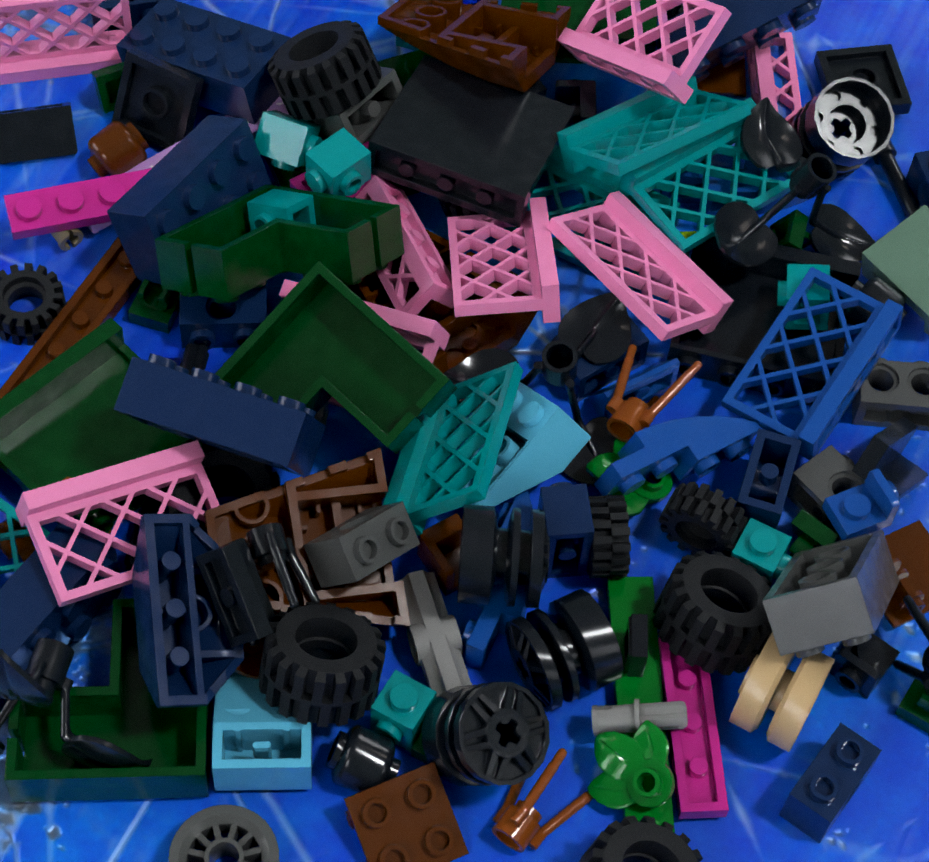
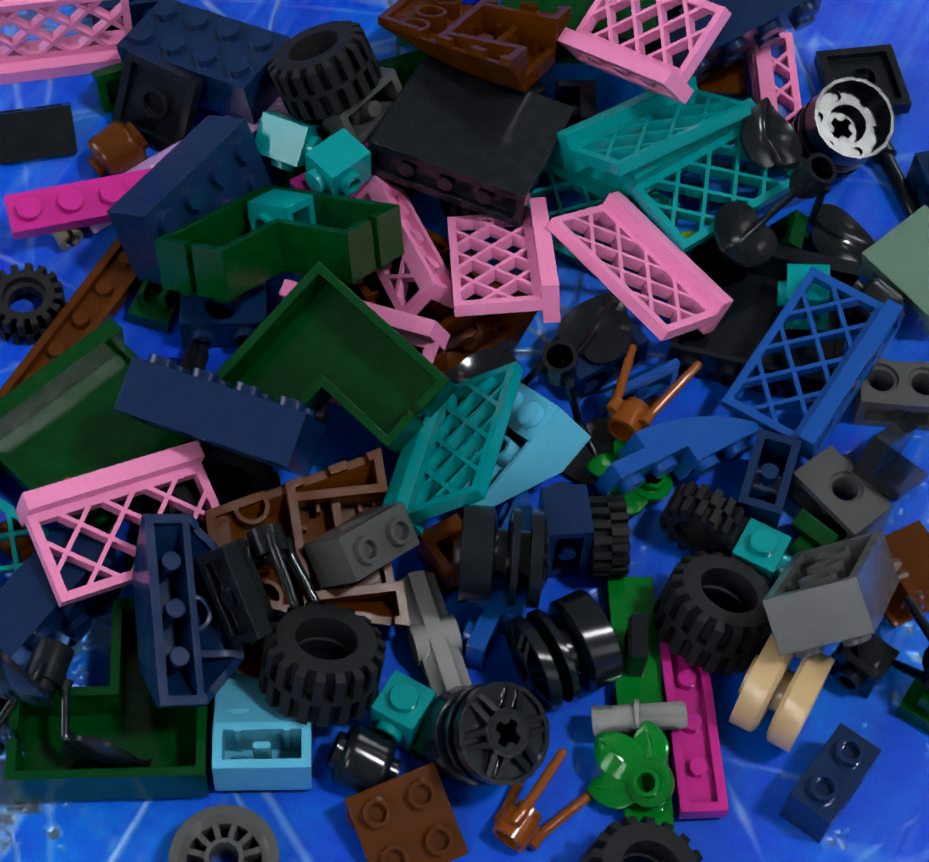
(863, 507): blue bracket -> none

